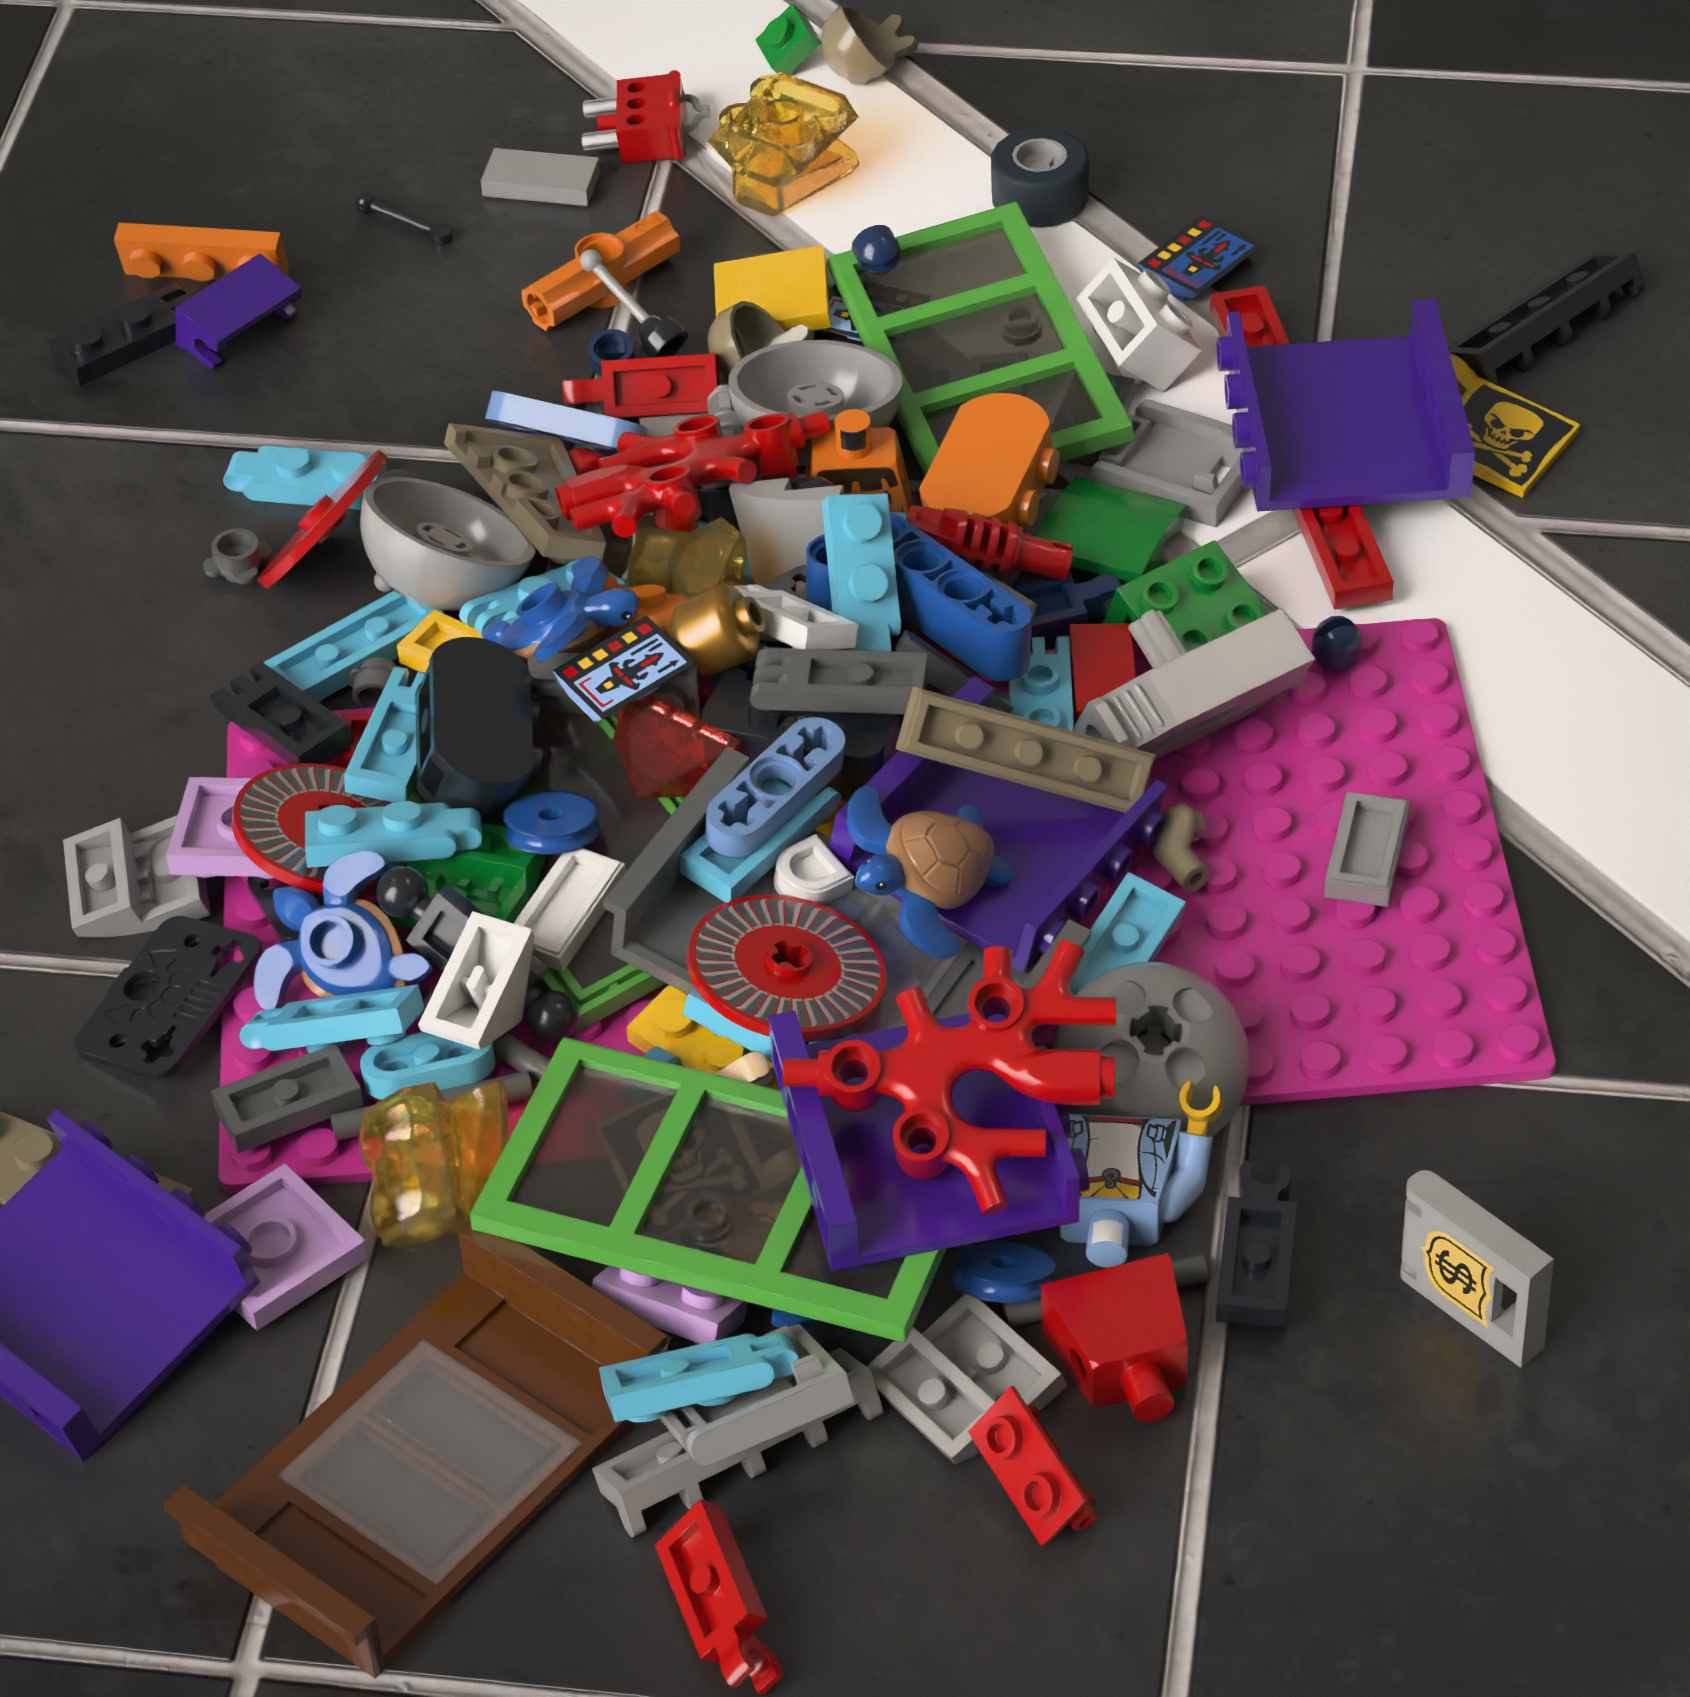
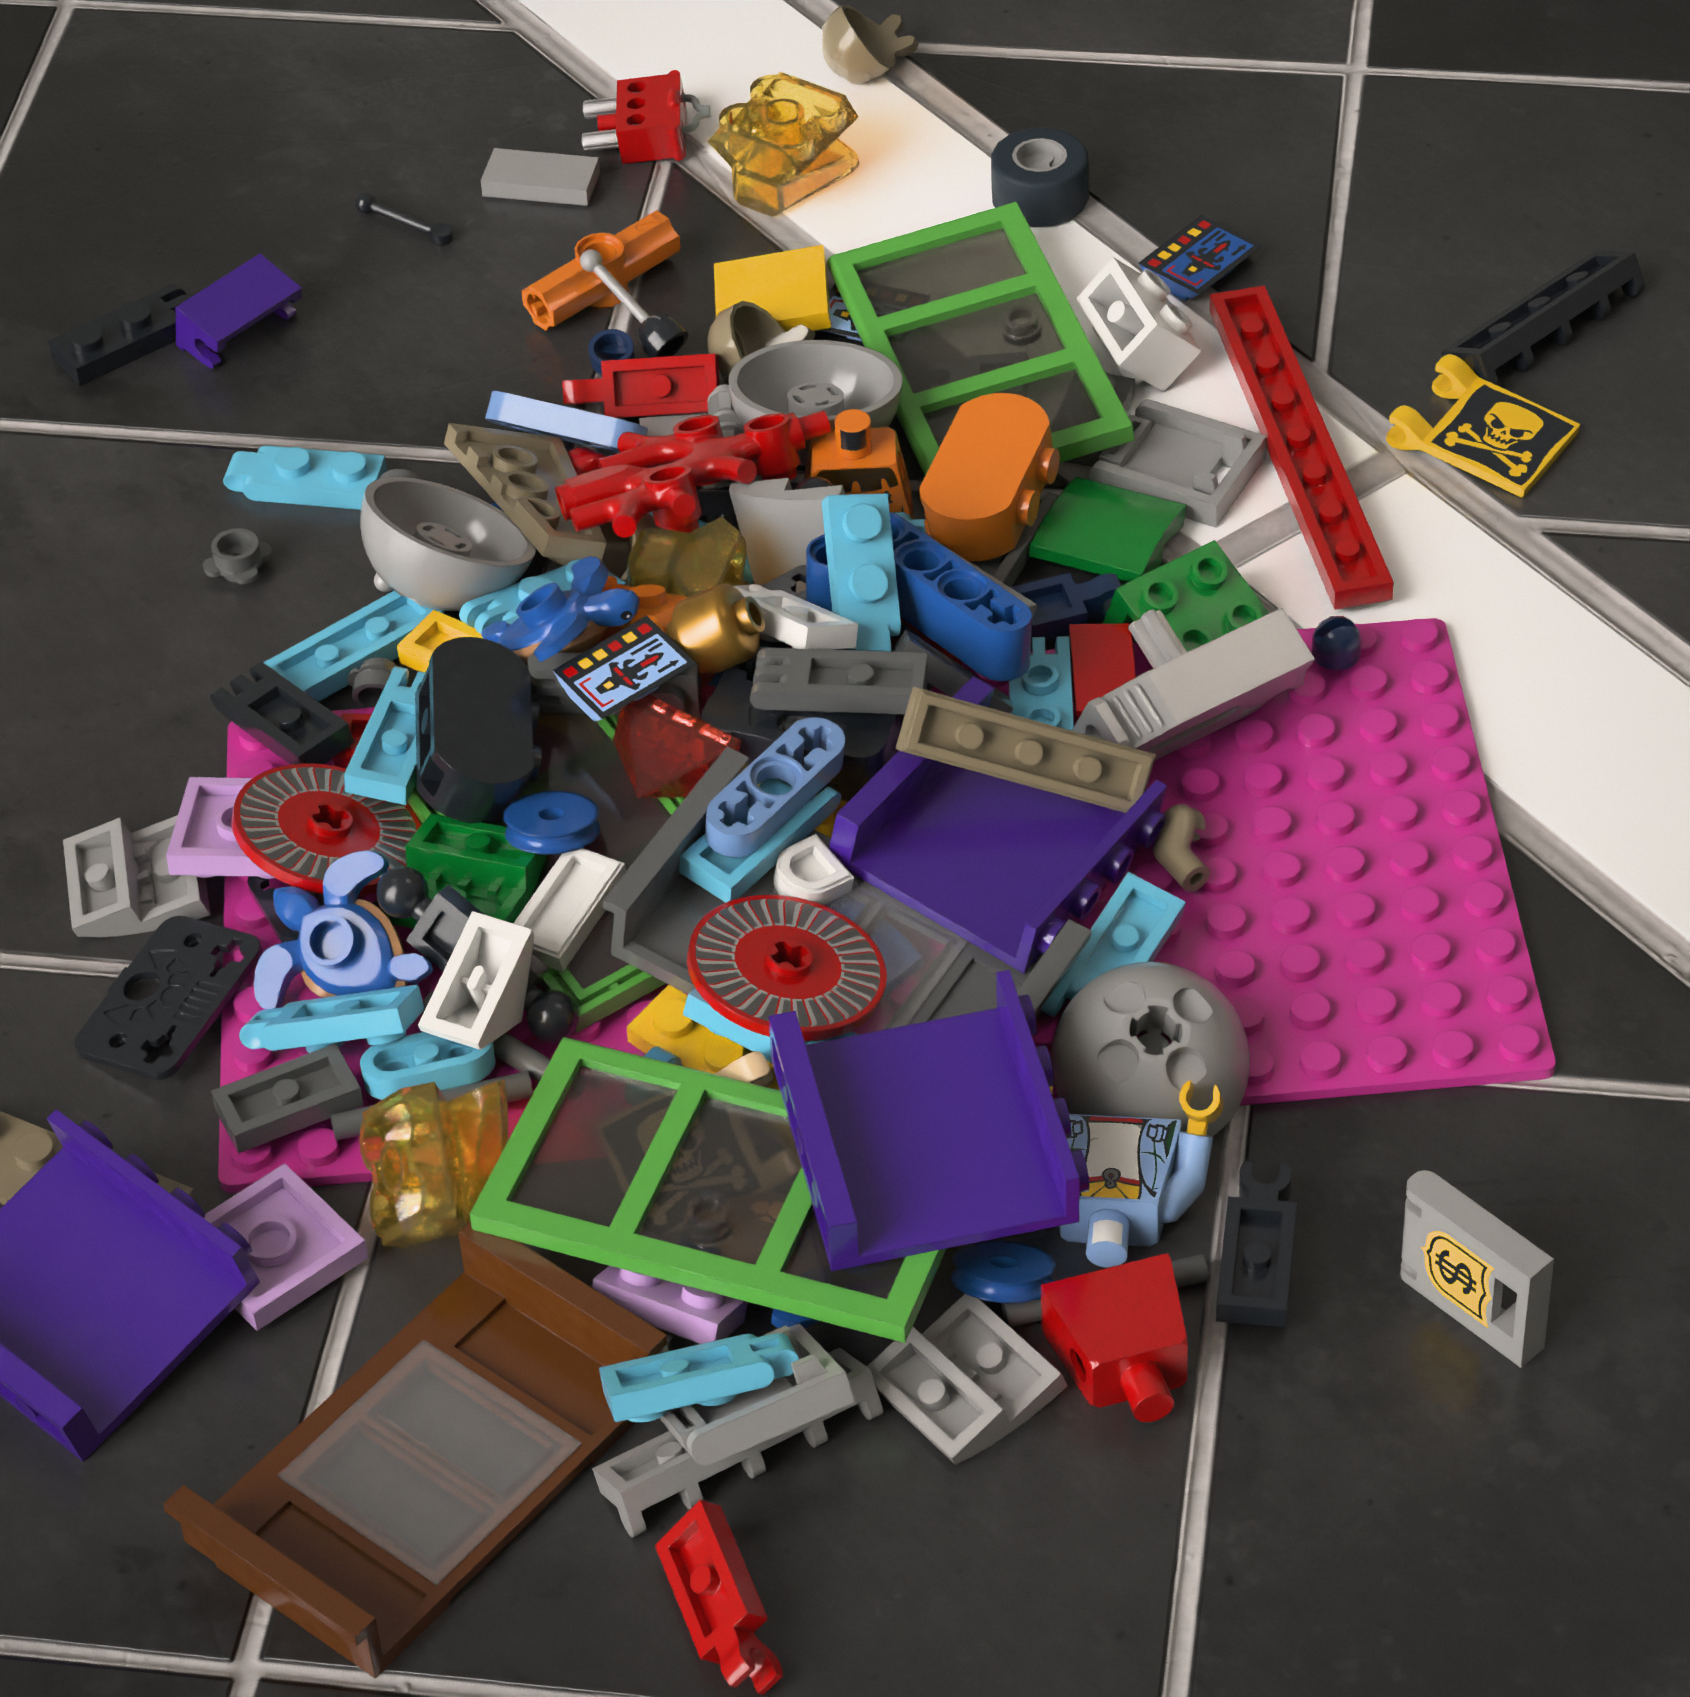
(193, 251): orange plate -> none
(322, 519): red piece -> none
(396, 831): medium azure hinge -> none
(788, 40): green plate -> none
(876, 249): dark blue hinge -> none
(927, 861): animal -> none
(936, 1056): red plant -> none
(993, 543): red hinge -> none
(1032, 1468): red hinge -> none
(1348, 418): dark purple panel -> none
(1367, 849): light grey tile -> none

